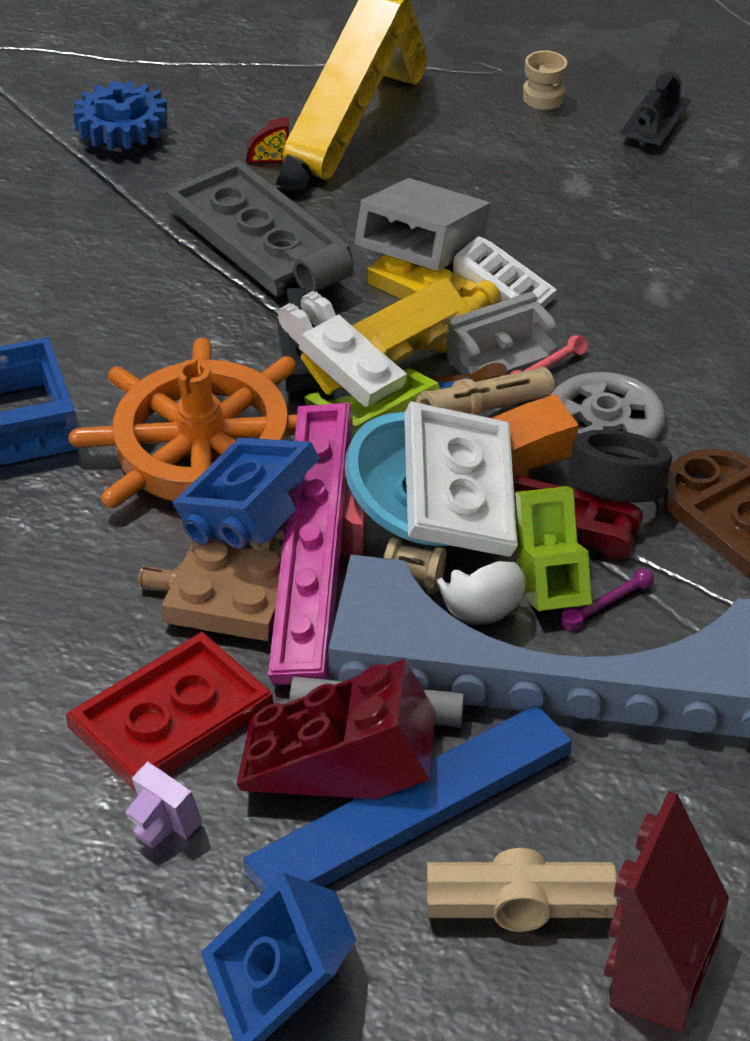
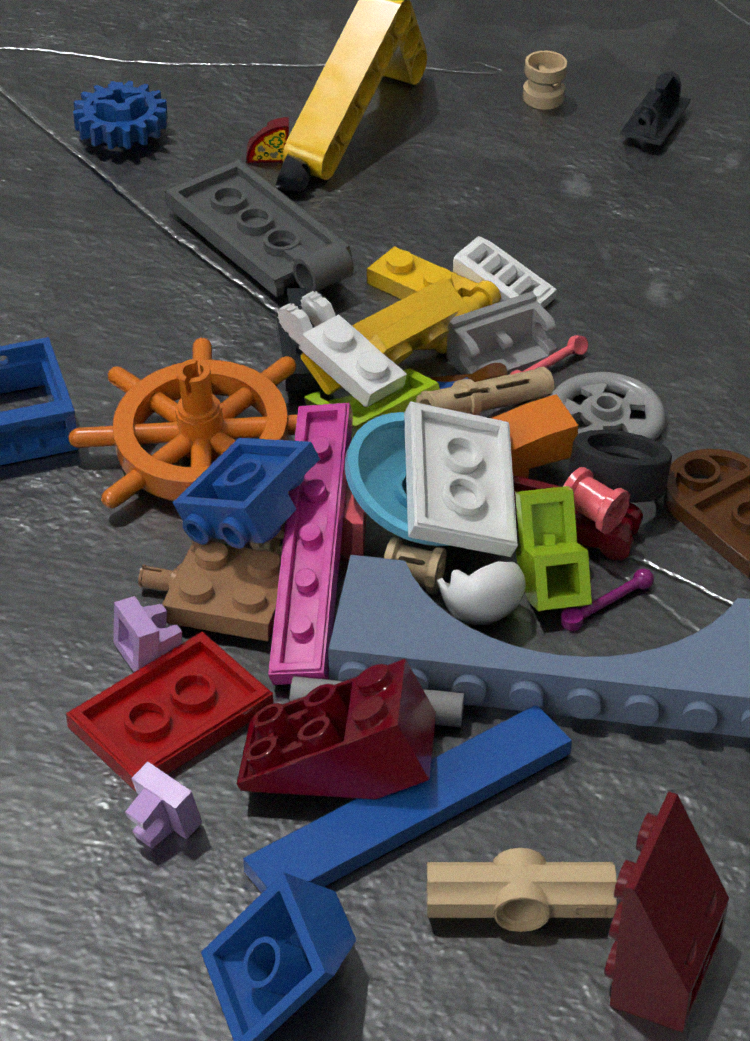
(142, 632): none -> lavender tile
(420, 223): light grey brick -> none
(597, 500): none -> coral bush

